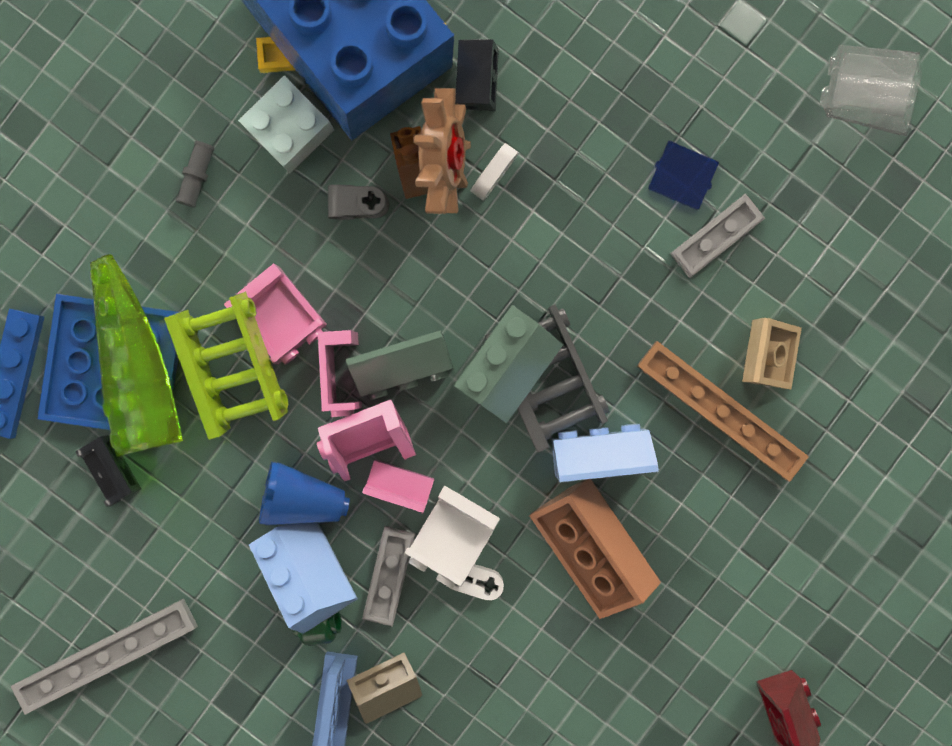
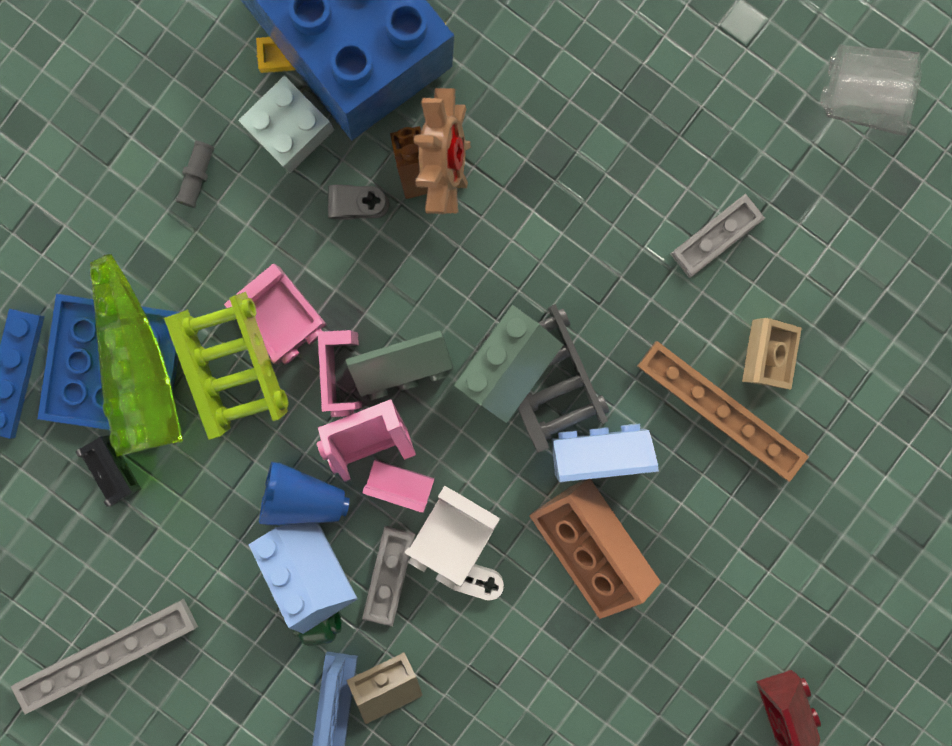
(477, 74): black hinge -> none
(494, 172): white beam -> none
(683, 175): clear blue piece -> none

